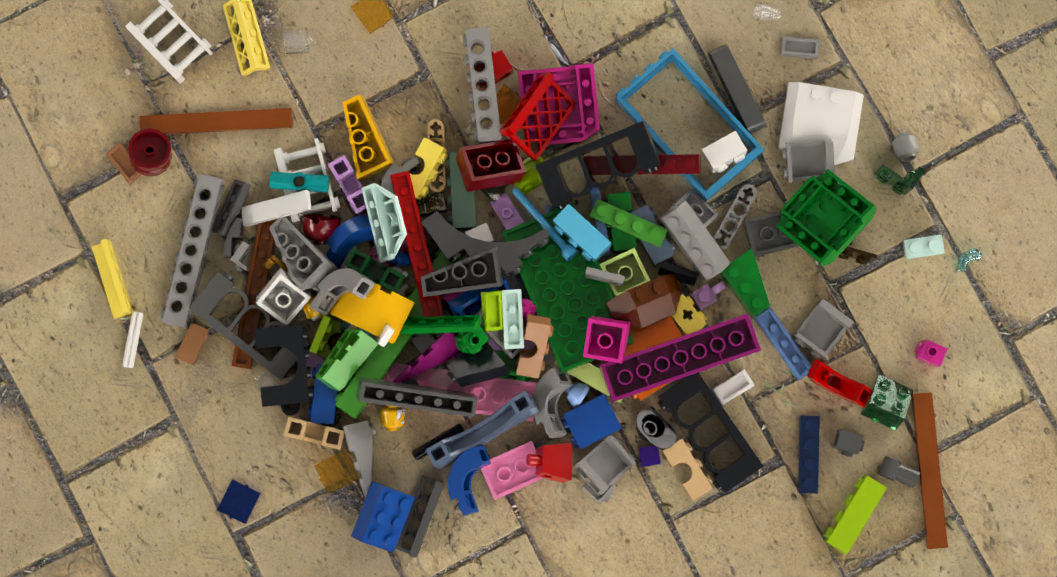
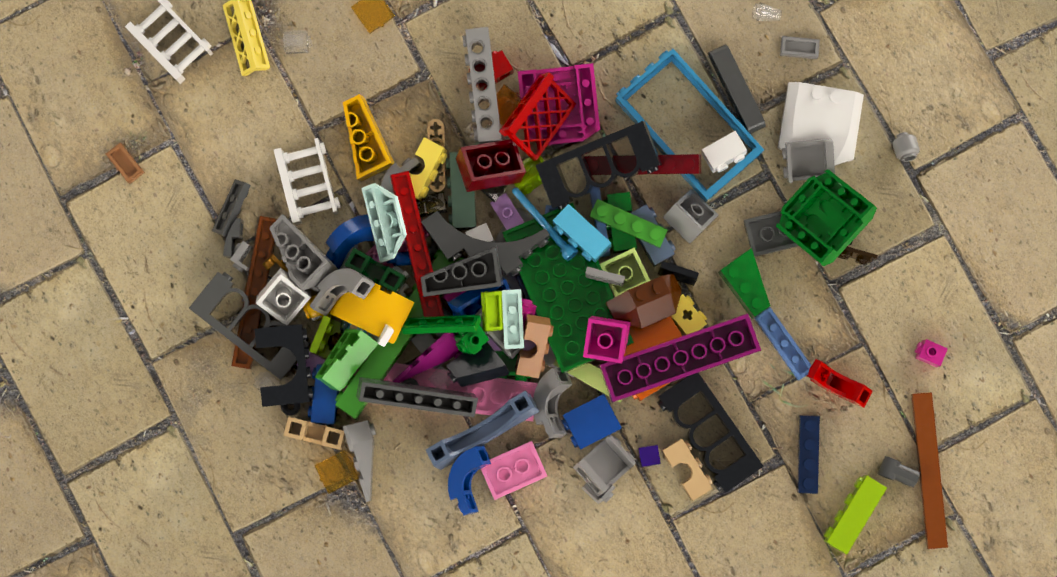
(112, 279): light yellow fence -> none
(132, 339): white axle -> none
(150, 141): dark red wheel -> none
(192, 343): medium nougat tile -> none
(197, 261): light grey brick -> none
(219, 121): dark orange tile -> none
(239, 501): clear blue piece -> none
(276, 208): white tile -> none
(286, 181): teal piece -> none
(320, 227): dark red cylinder -> none
(350, 185): lavender arch -> none
(382, 516): blue brick -> none
(392, 417): yellow head -> none
(421, 451): black axle -> none
(424, 523): dark grey fence -> none
(553, 462): red torso -> none
(577, 393): light blue cone -> none
(655, 429): black piece -> none
(694, 241): light grey slope -> none
(705, 296): lavender plate -> none
(733, 387): white tile -> none
(736, 219): light grey beam -> none
(822, 329): light grey panel -> none
(848, 442): dark grey brick -> none
(888, 402): clear green bracket -> none
(899, 184): clear green bracket -> none
(923, 247): light aqua plate -> none
(966, 257): clear light blue arm -> none

